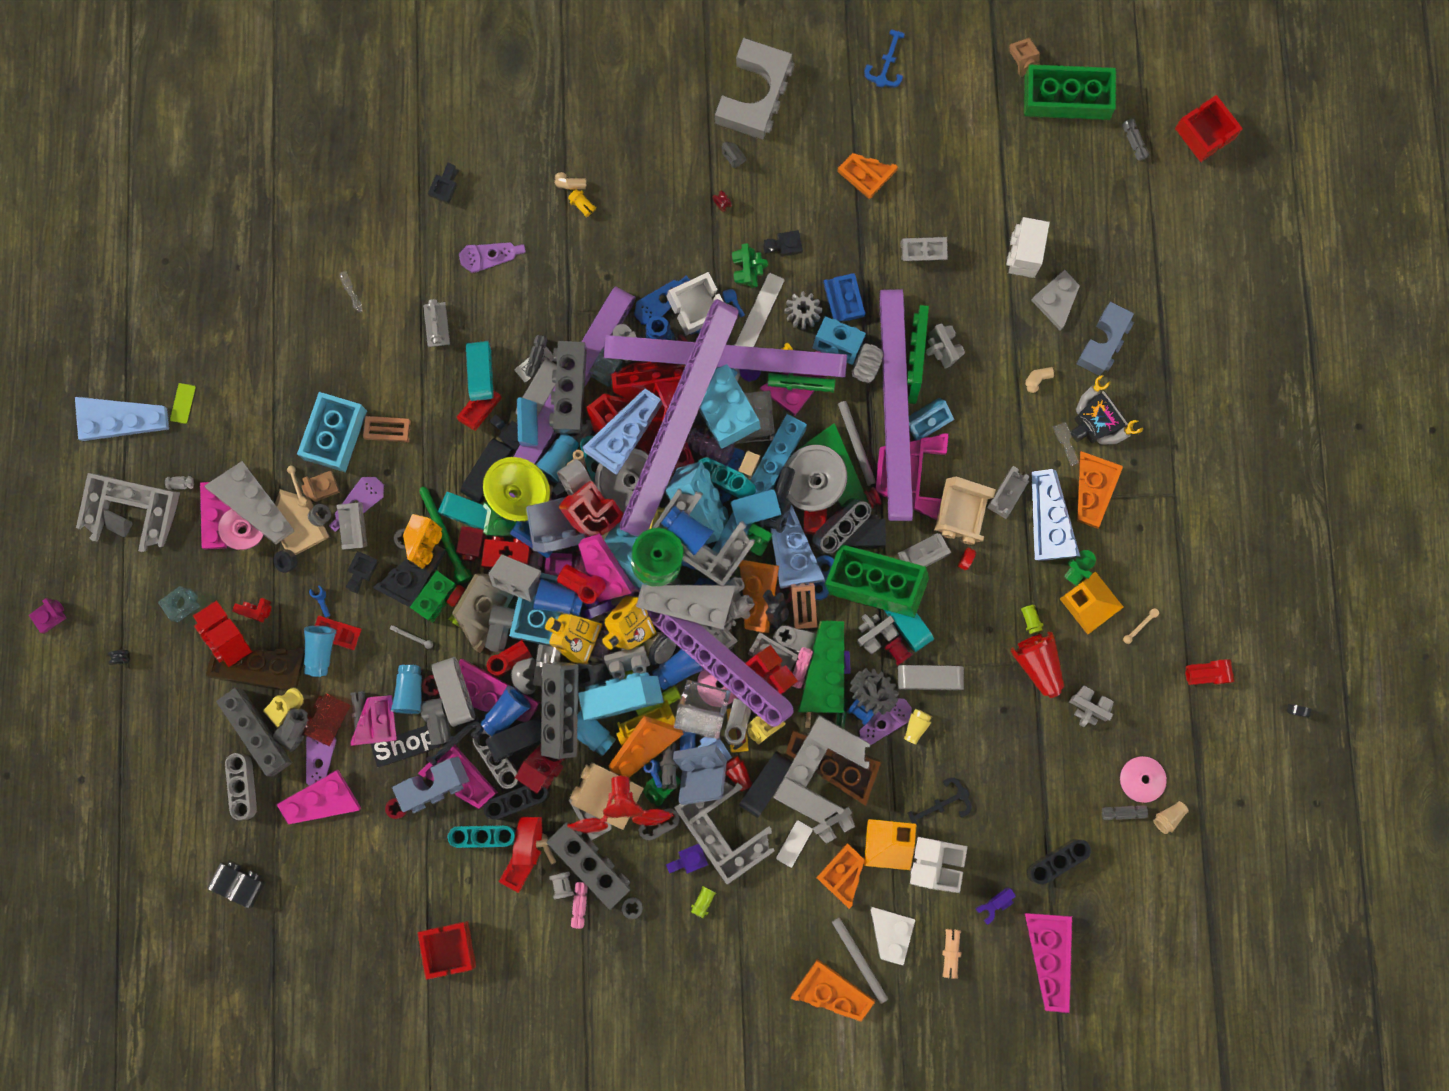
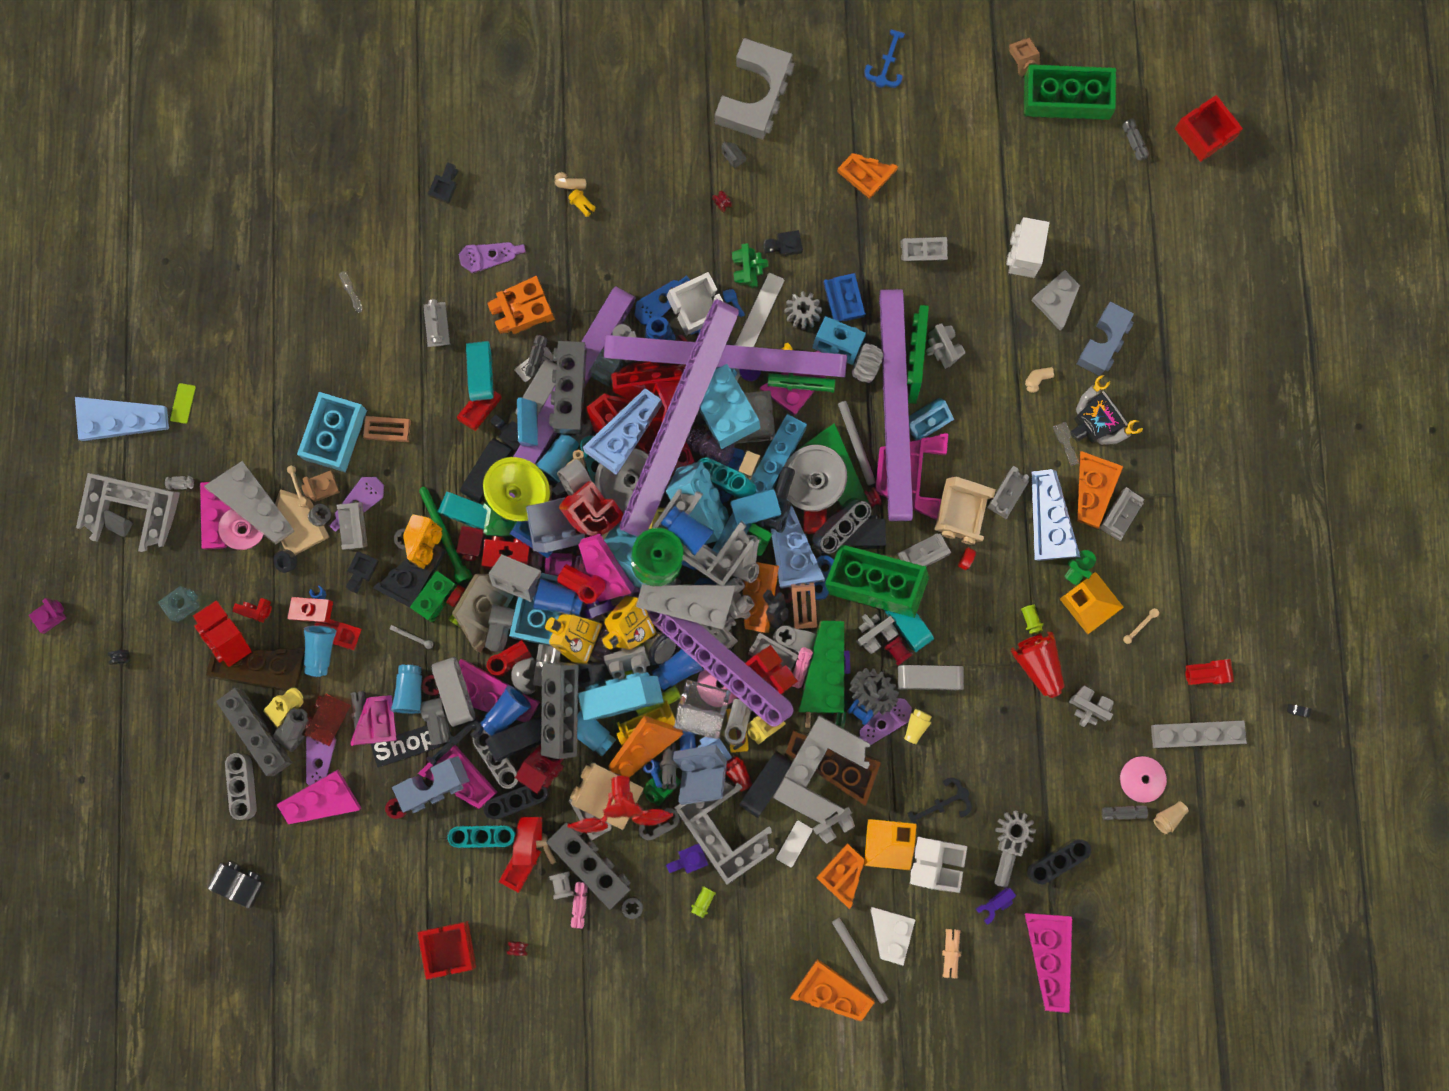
(310, 610): none -> plate
(517, 948): none -> dark red bush
(522, 306): none -> orange hips
(748, 568): none -> light grey piece
(1011, 845): none -> light grey gear
(1122, 514): none -> light grey hinge
(1198, 734): none -> light grey plate

